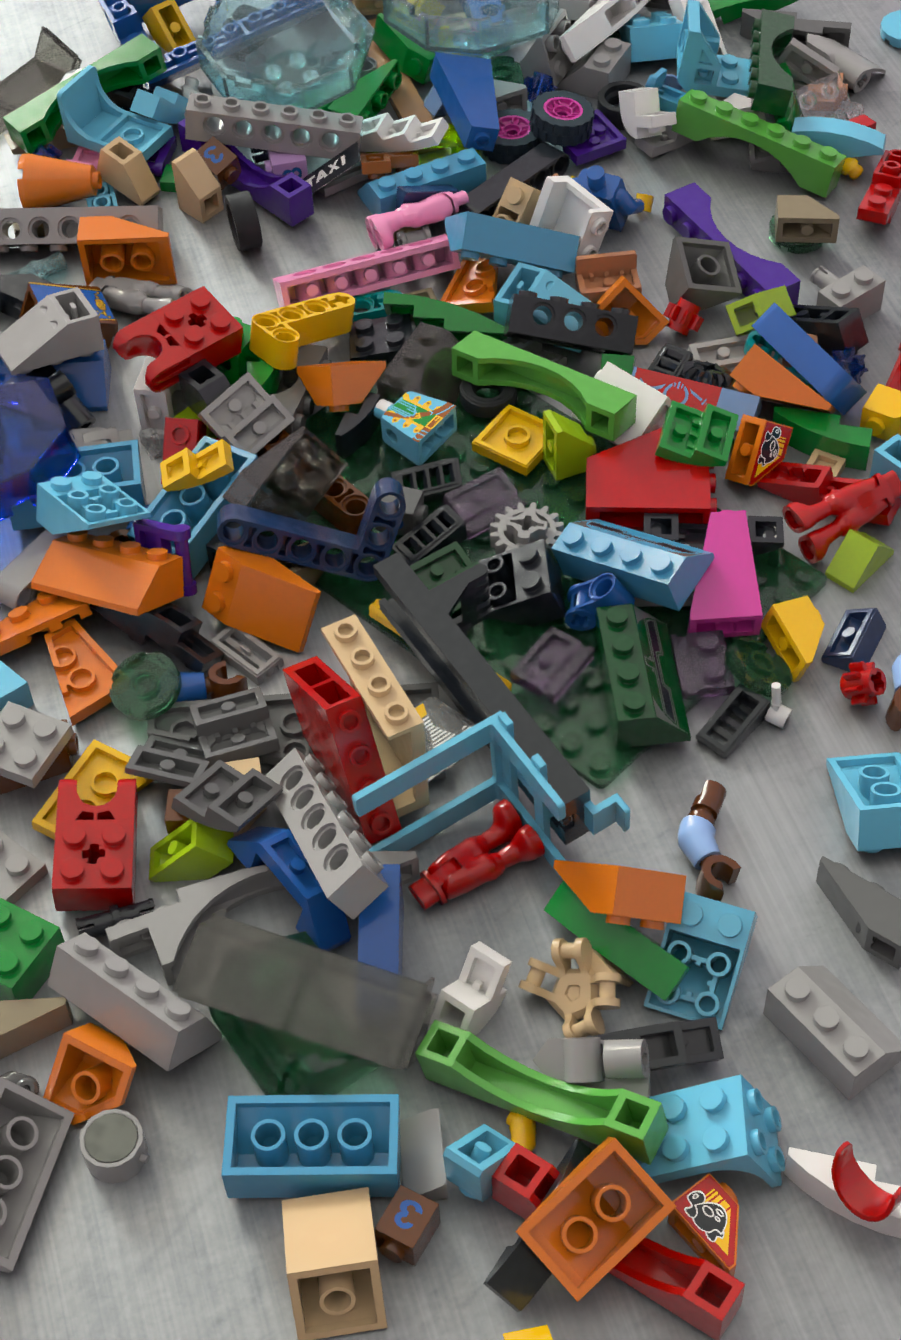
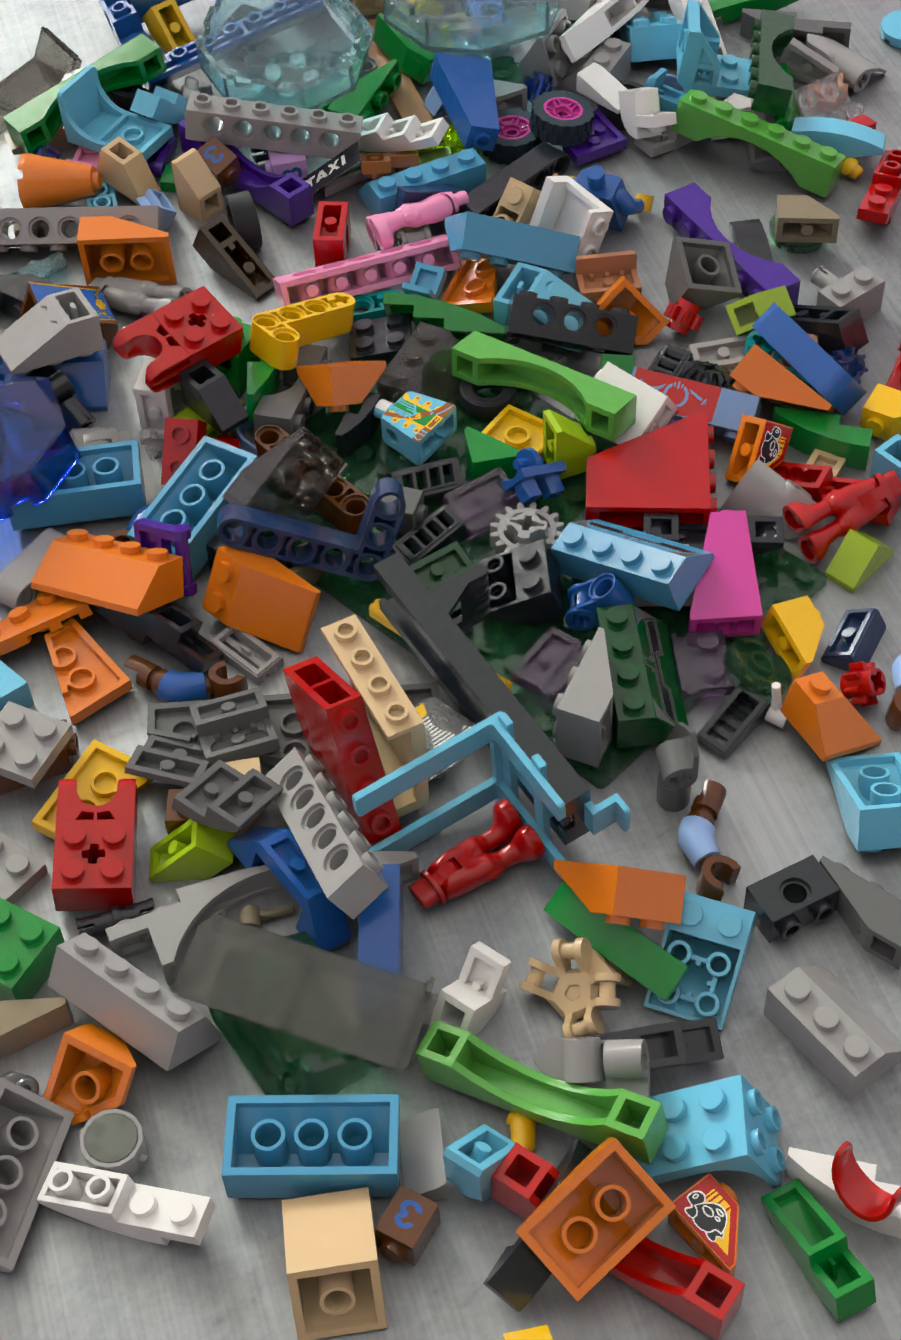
(84, 504): medium azure slope -> none
(125, 1207): none -> white slope
(145, 685): clear green tile -> none
(155, 197): none -> light blue piece
(191, 470): yellow slope -> none
(233, 258): none -> dark brown slope
(246, 415): light grey slope -> none
(253, 915): none -> dark tan hand
(331, 232): none -> red brick
(426, 281): none -> dark azure bracket
(487, 454): none -> green slope
(533, 473): none -> blue hips
(586, 707): none -> light grey slope
(600, 86): none -> white slope
(678, 768): none -> dark grey panel
(696, 435): green slope -> none
(751, 238): none -> black slope
(765, 494): none -> light grey panel
(800, 882): none -> black brick
(820, 1250): none -> green slope
(826, 718): none -> orange slope

